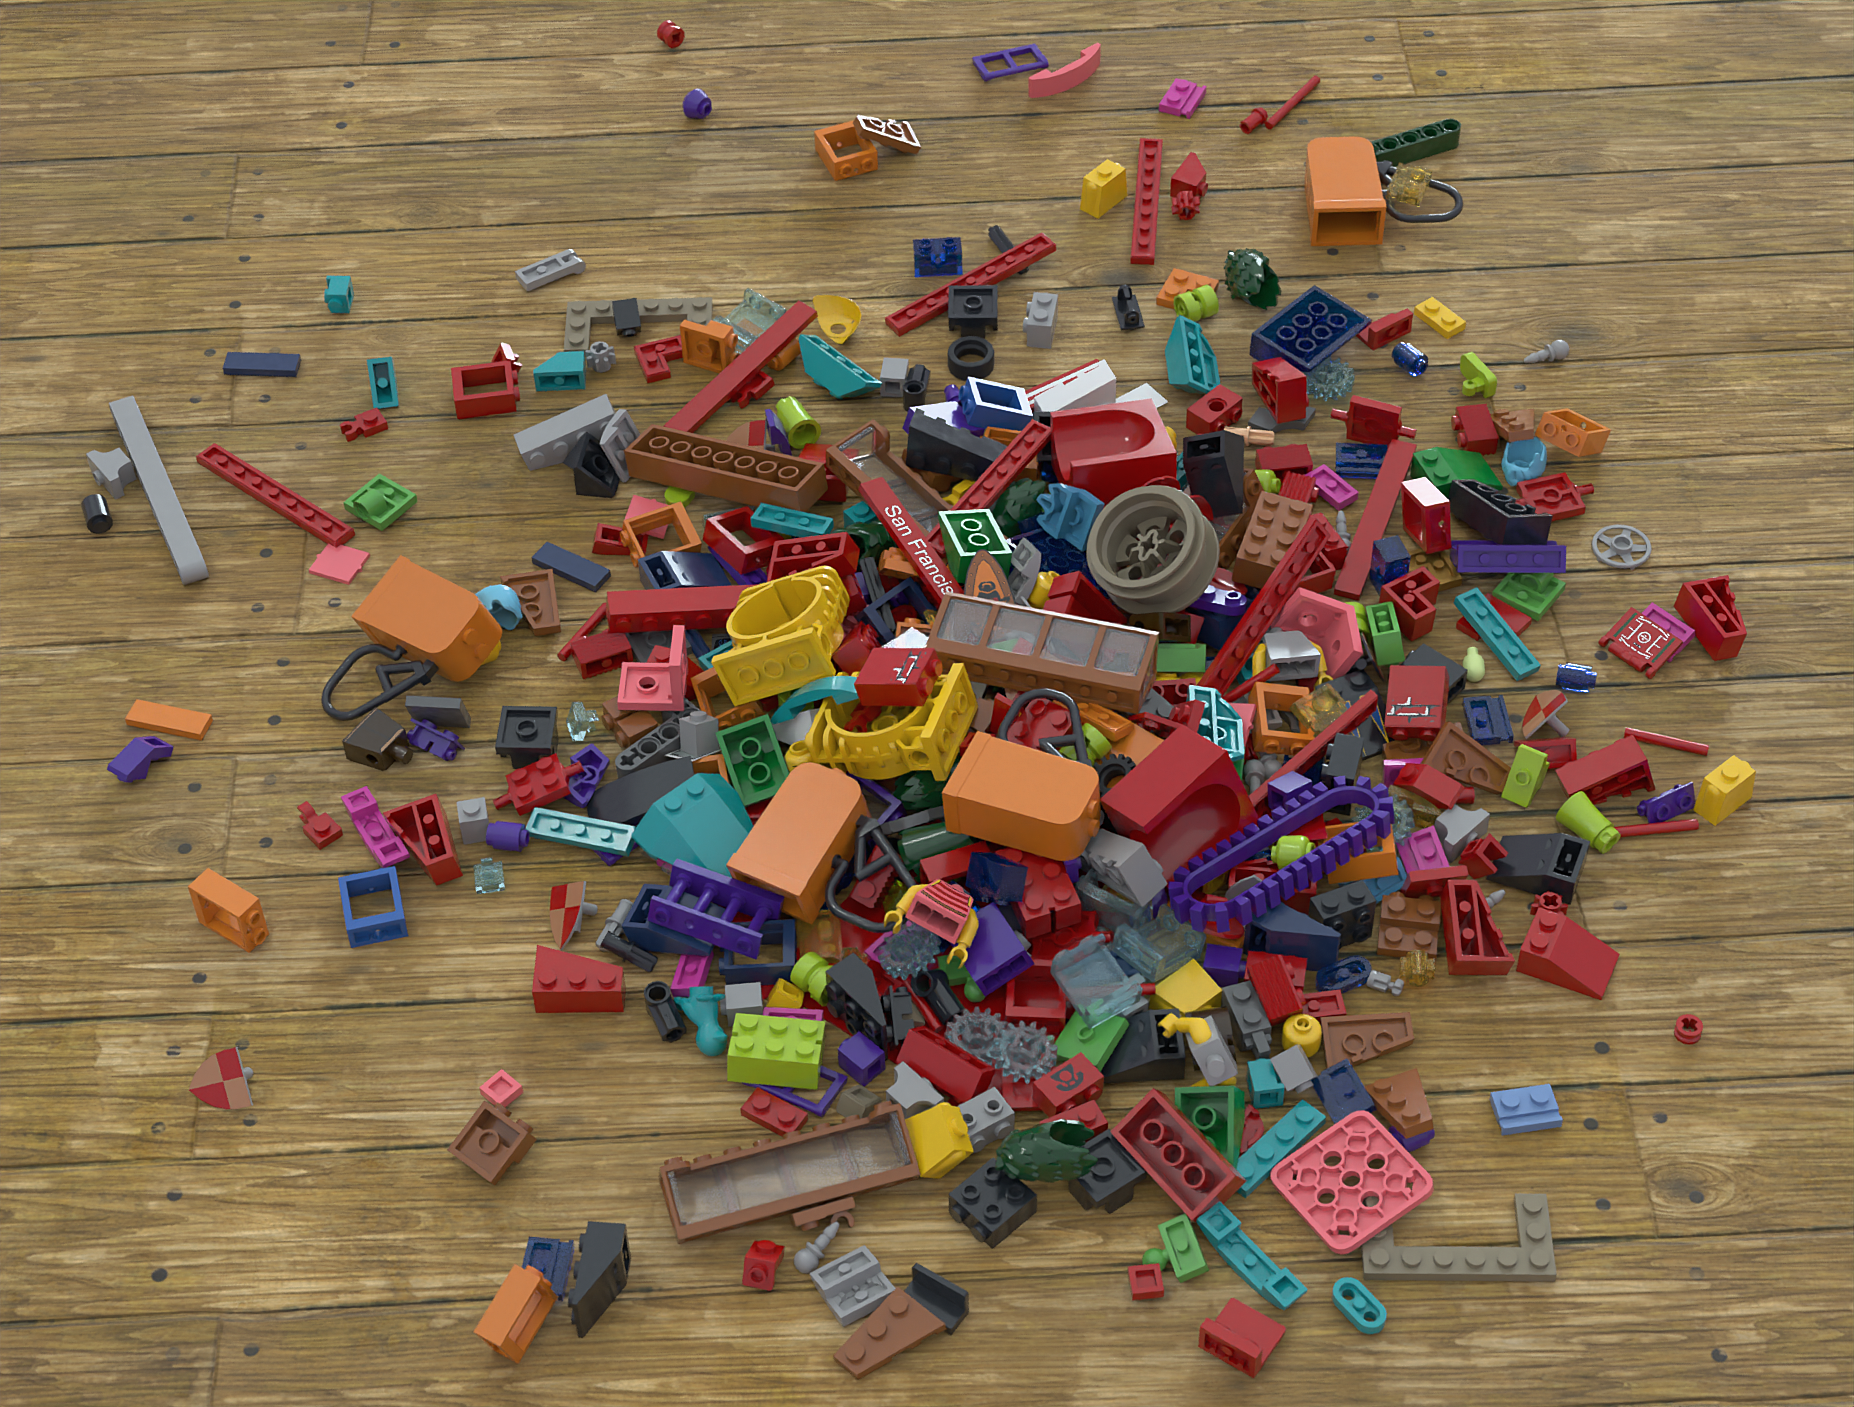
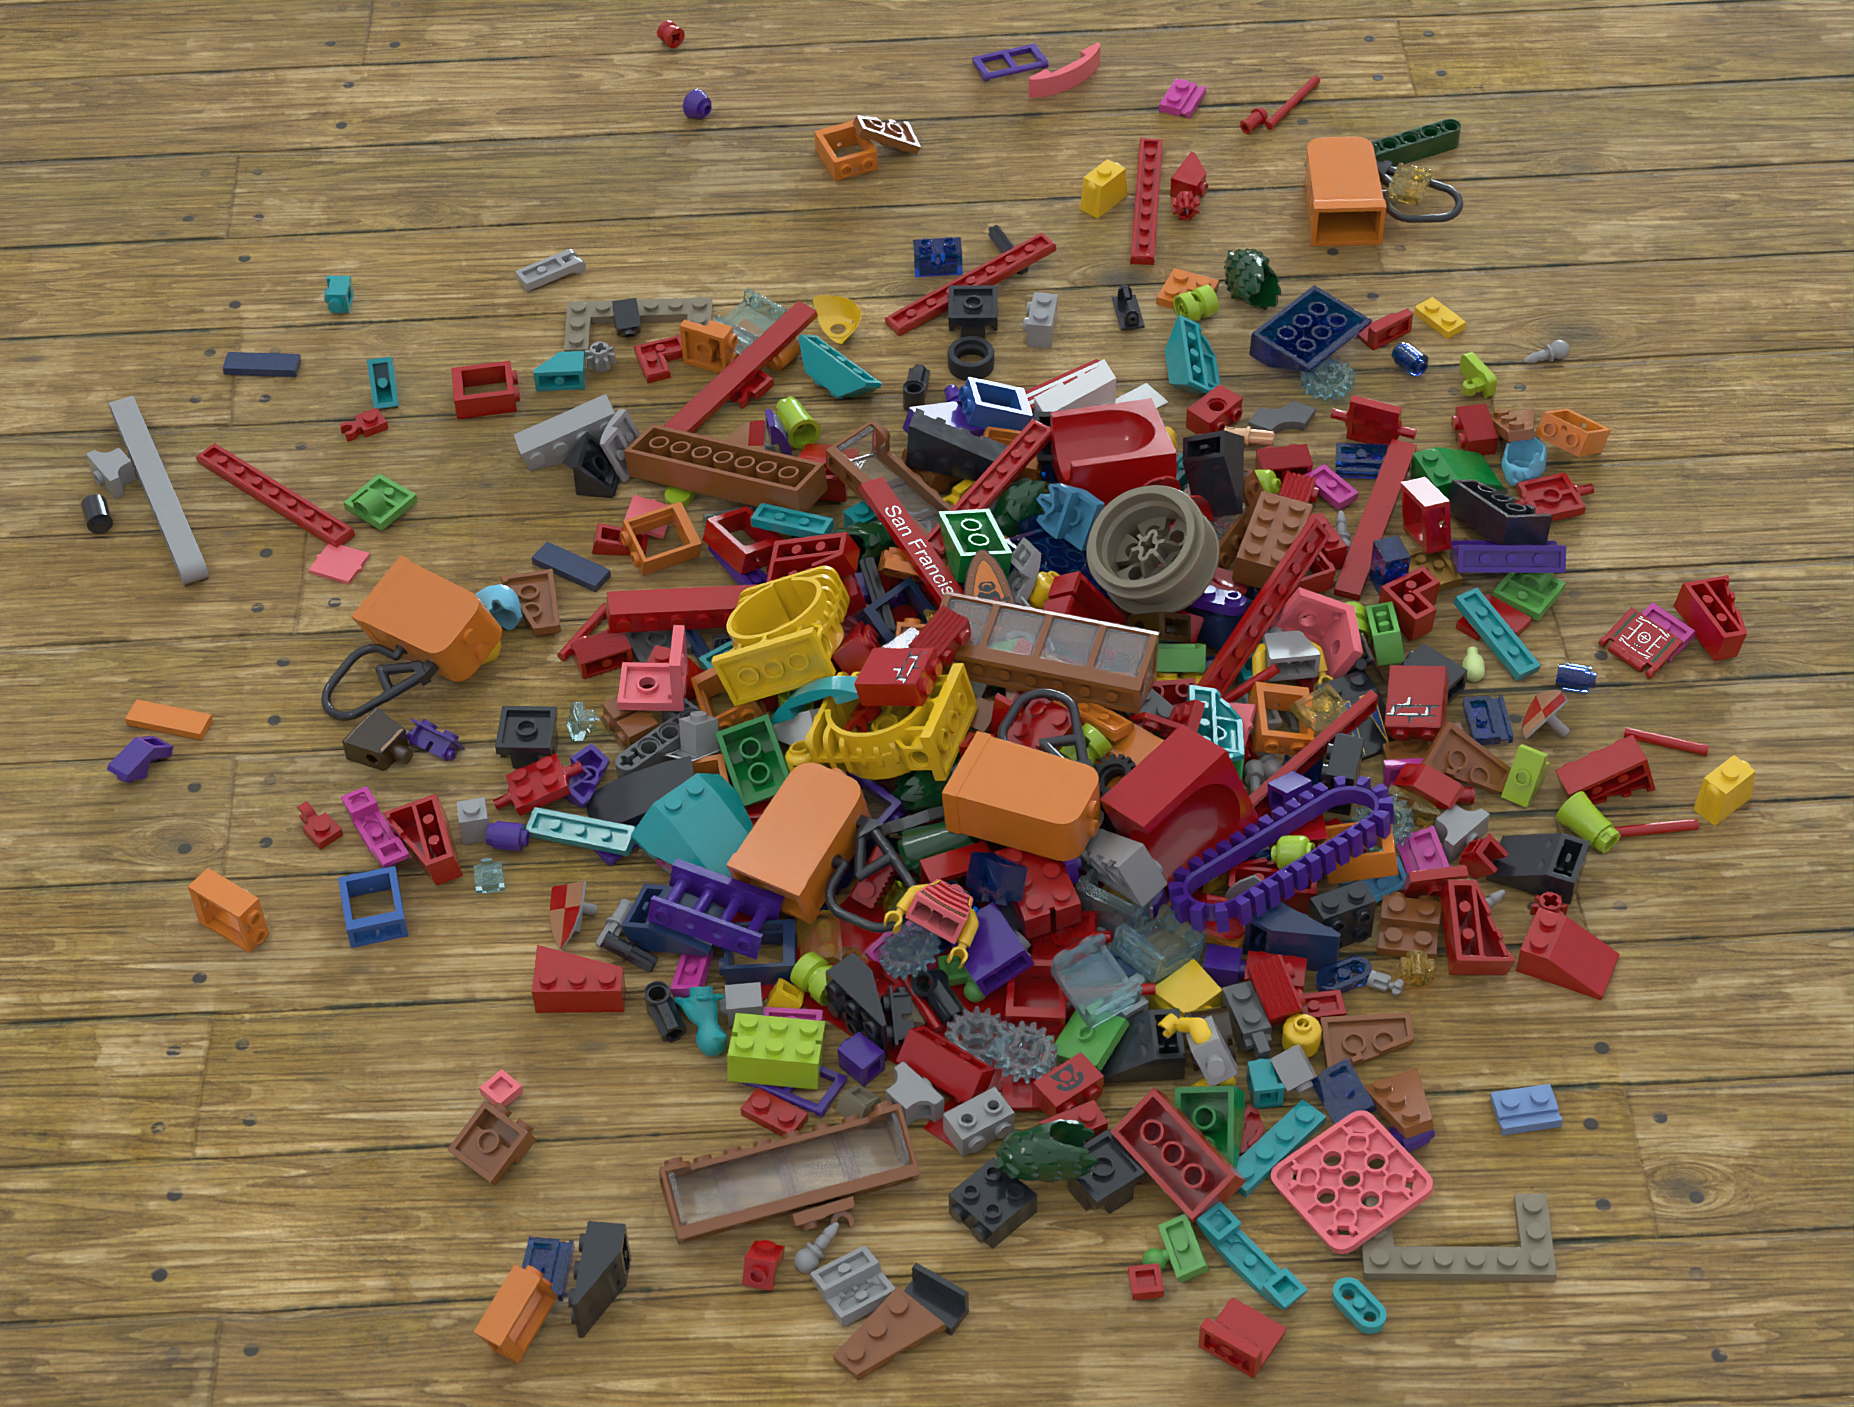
(223, 1081): shield -> none
(439, 711): dark grey tile -> none
(505, 353): red tile -> none
(680, 570): dark blue slope -> none
(893, 376): light grey brick -> none
(939, 1139): yellow torso -> none
(945, 633): none -> red brick
(1281, 389): red wedge -> none
(1559, 749): red panel -> none
(1622, 546): light grey wheel -> none
(1668, 804): dark purple hinge -> none
(1685, 1037): red bush -> none

